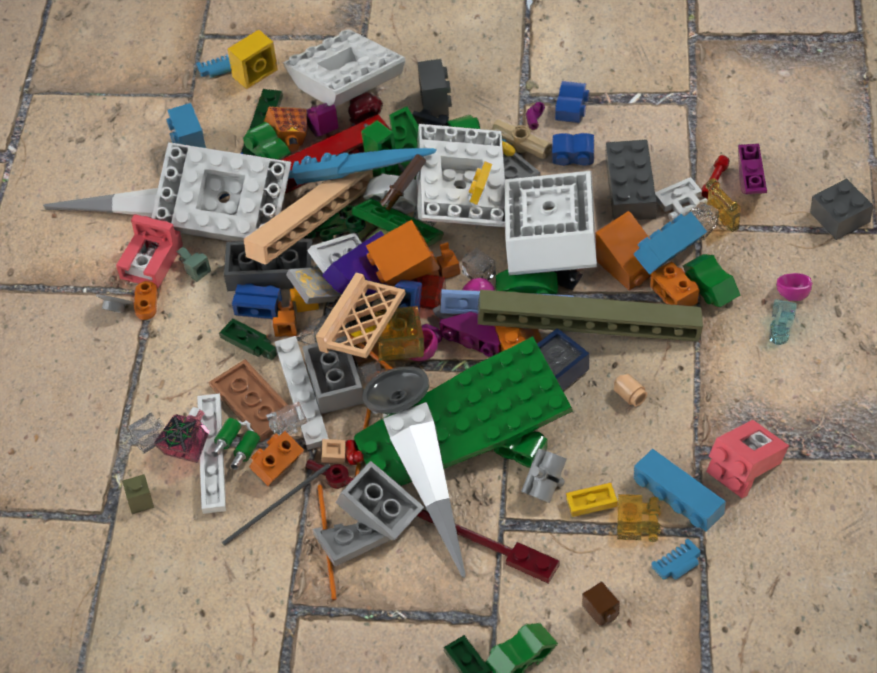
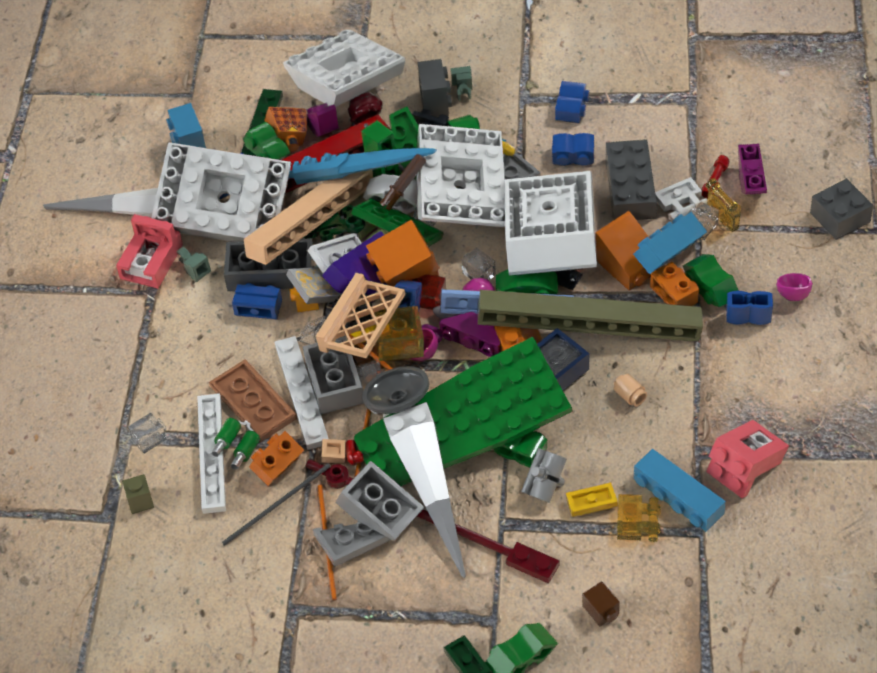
(113, 304): light grey piece -> none
(147, 296): orange plate -> none
(184, 436): clear pink torso -> none
(214, 69): dark azure piece -> none
(248, 339): dark green hinge -> none
(252, 59): yellow brick -> none
(286, 321): orange piece -> none
(287, 419): clear brick -> none
(447, 262): orange piece -> none
(462, 79): none -> sand green piece
(477, 187): yellow plate -> none
(522, 139): tan piece -> none
(533, 114): magenta arm -> none
(681, 564): dark azure piece -> none
(749, 307): none -> blue brick
(784, 315): clear light blue leg -> none

